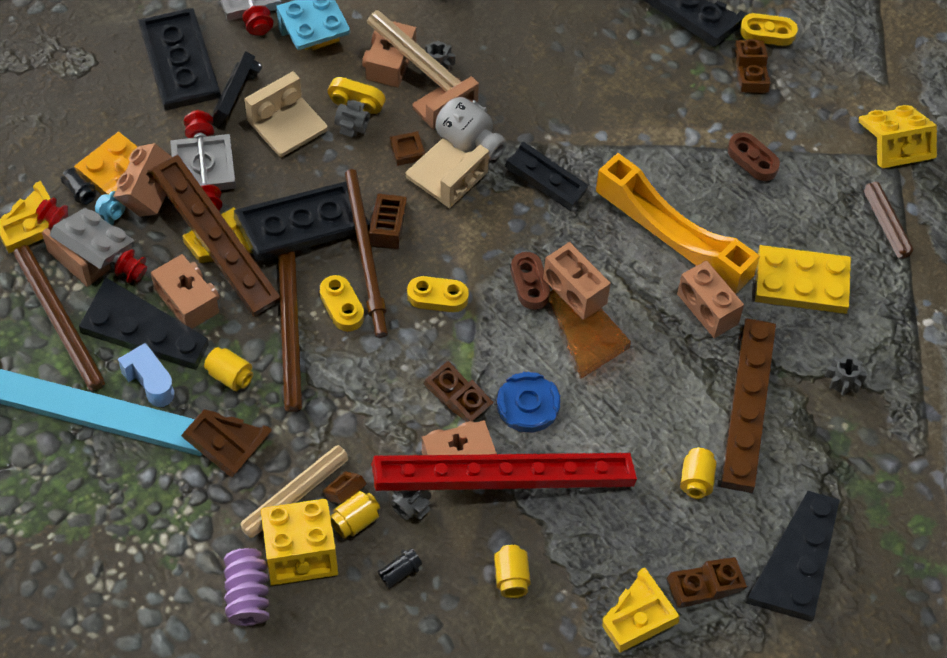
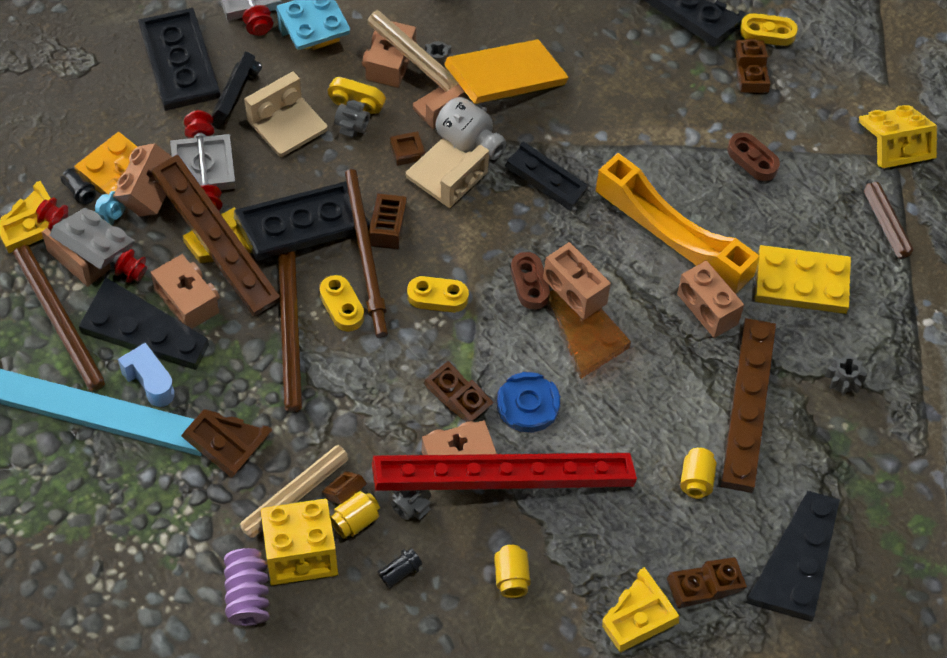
(229, 368): yellow brick -> none
(506, 71): none -> light orange tile

